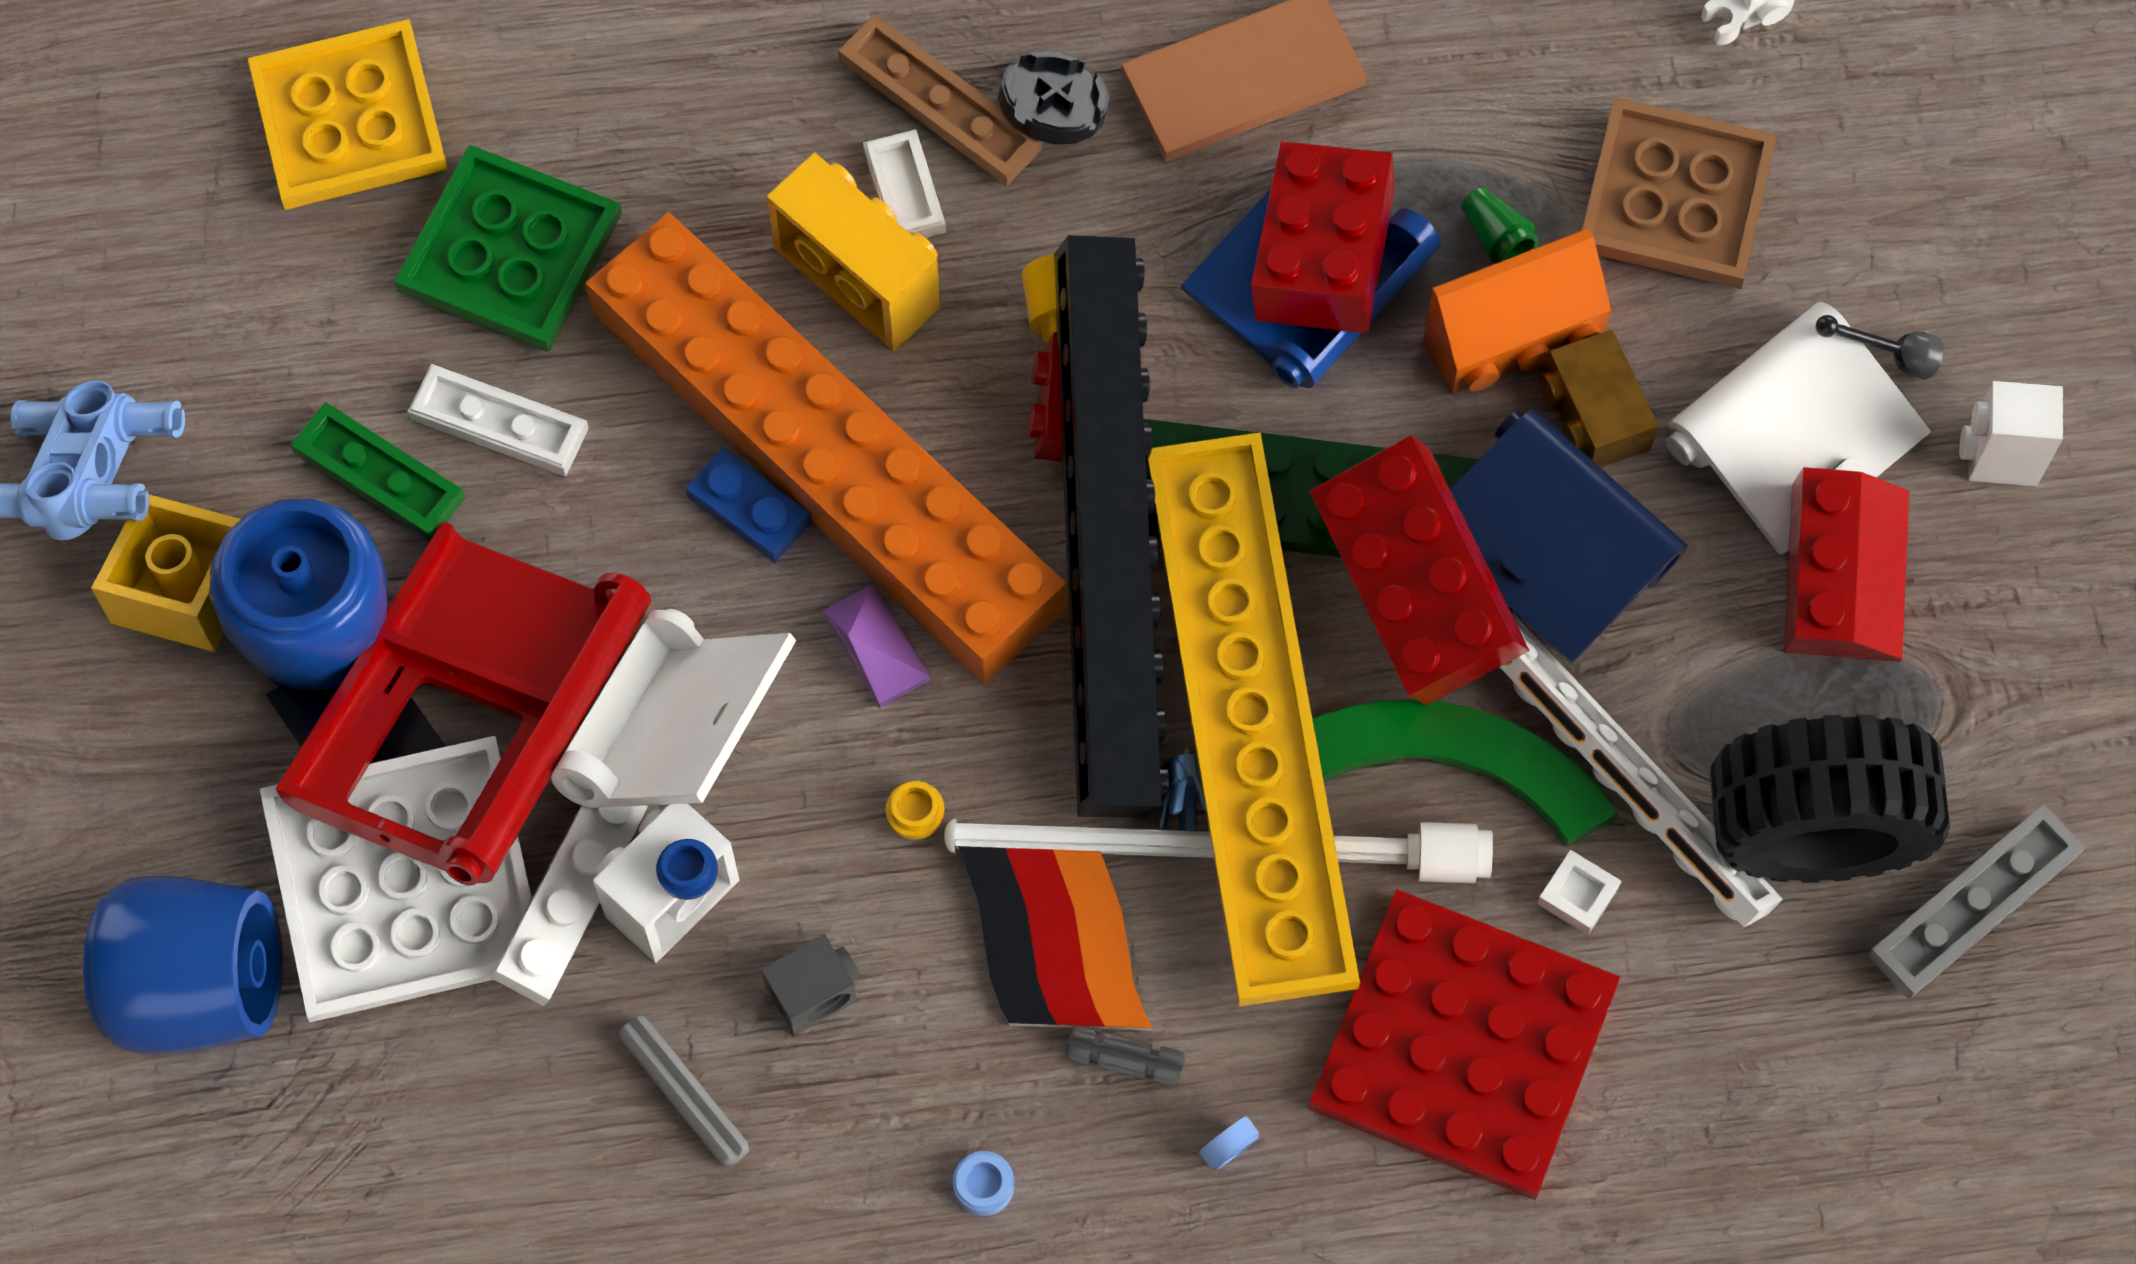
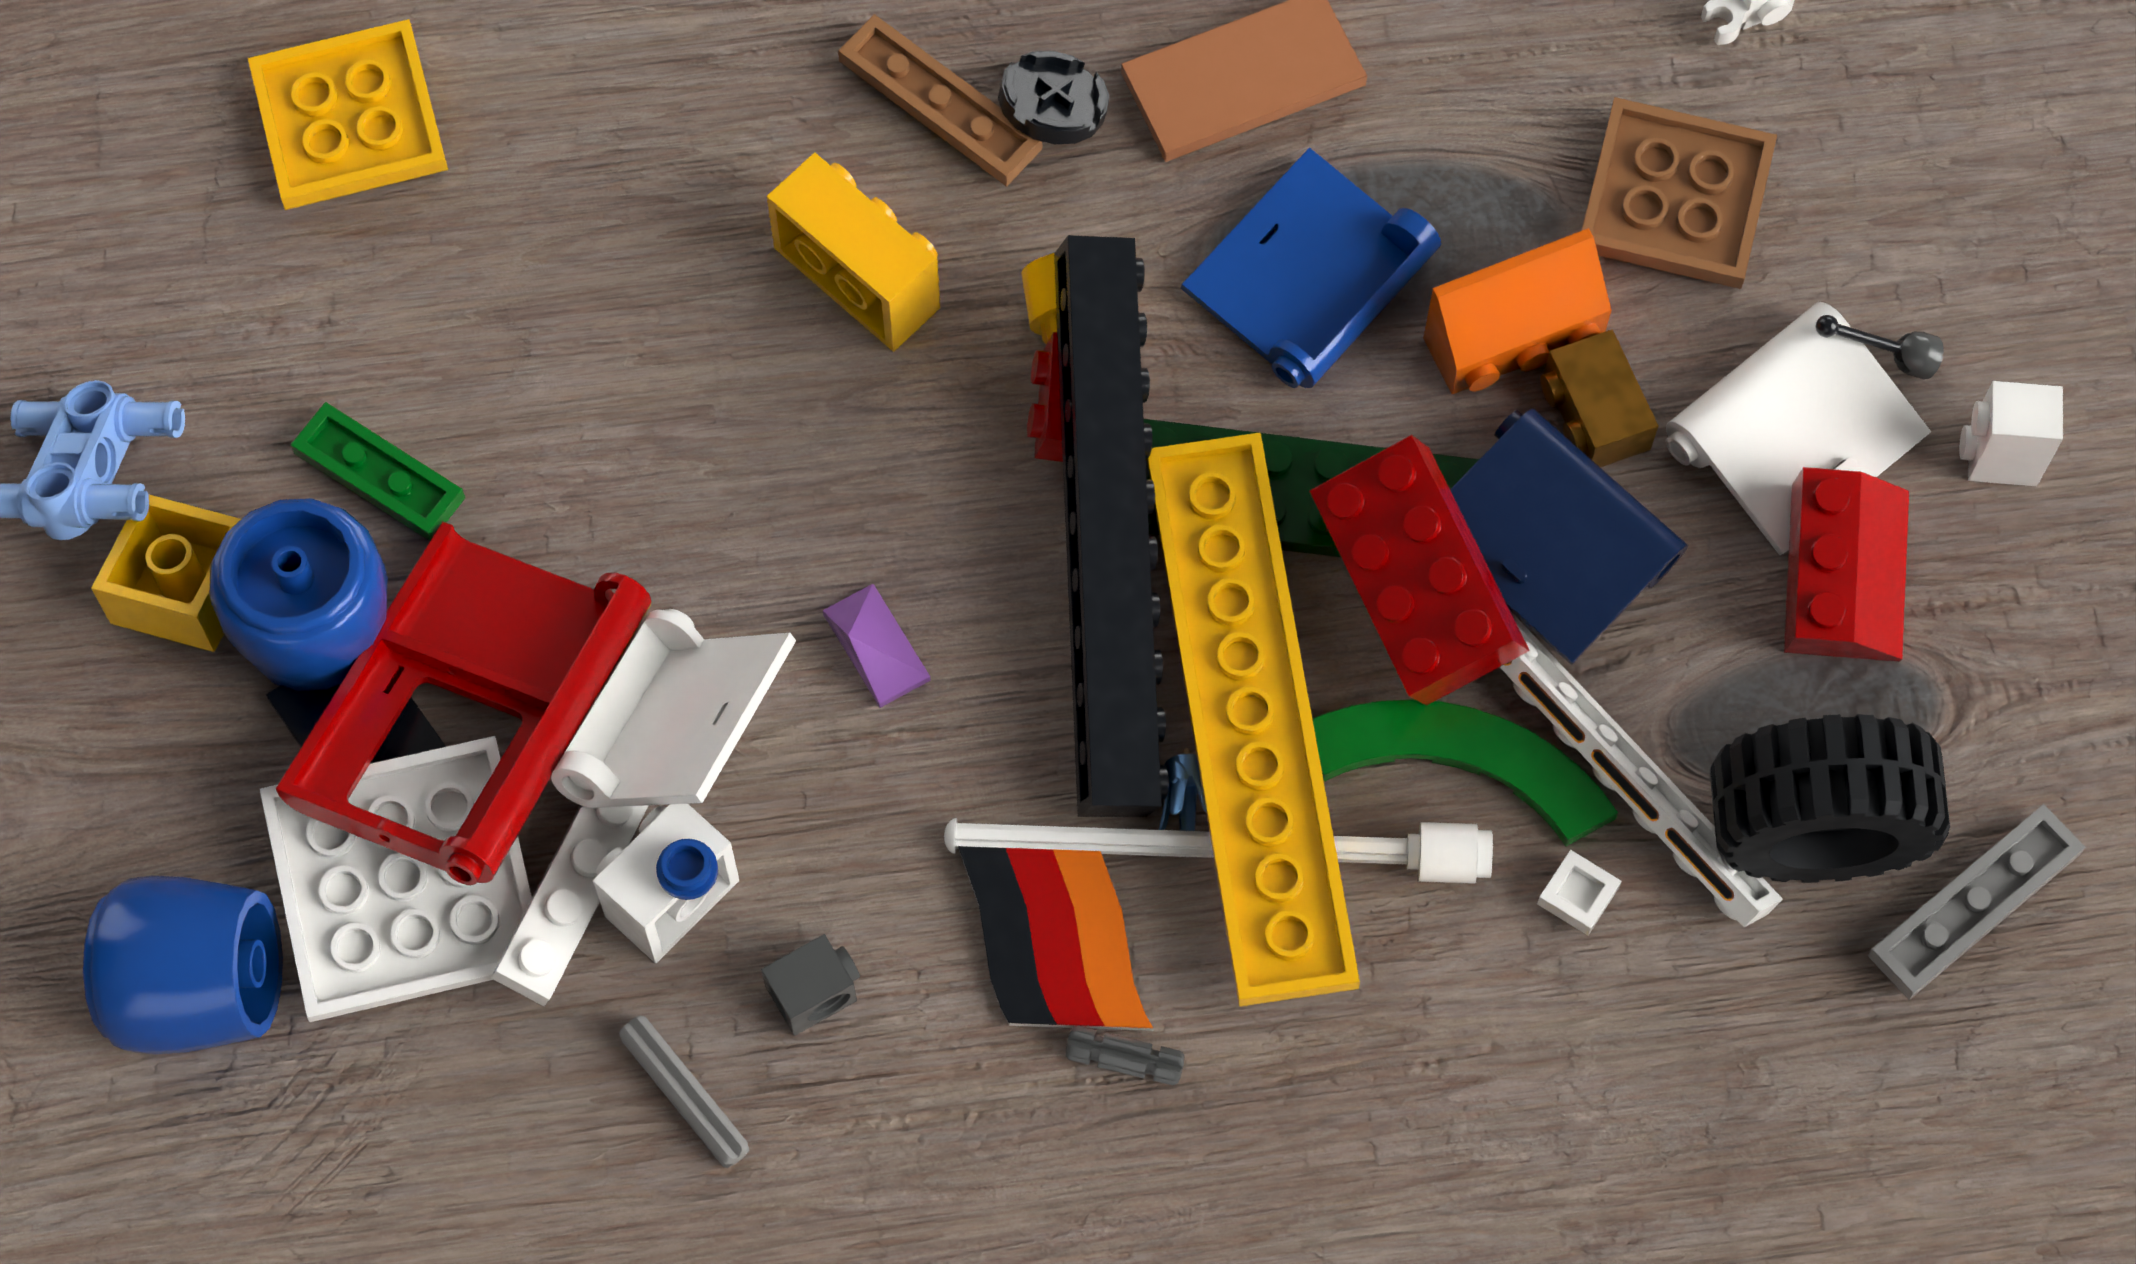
(498, 420): white tile -> none
(508, 247): green plate -> none
(748, 505): blue plate -> none
(828, 447): orange brick -> none
(905, 182): white tile -> none
(915, 810): yellow plate -> none
(983, 1183): light blue tile -> none
(1229, 1144): light blue tile -> none
(1323, 237): red brick -> none
(1465, 1044): red plate -> none
(1498, 226): green cone -> none

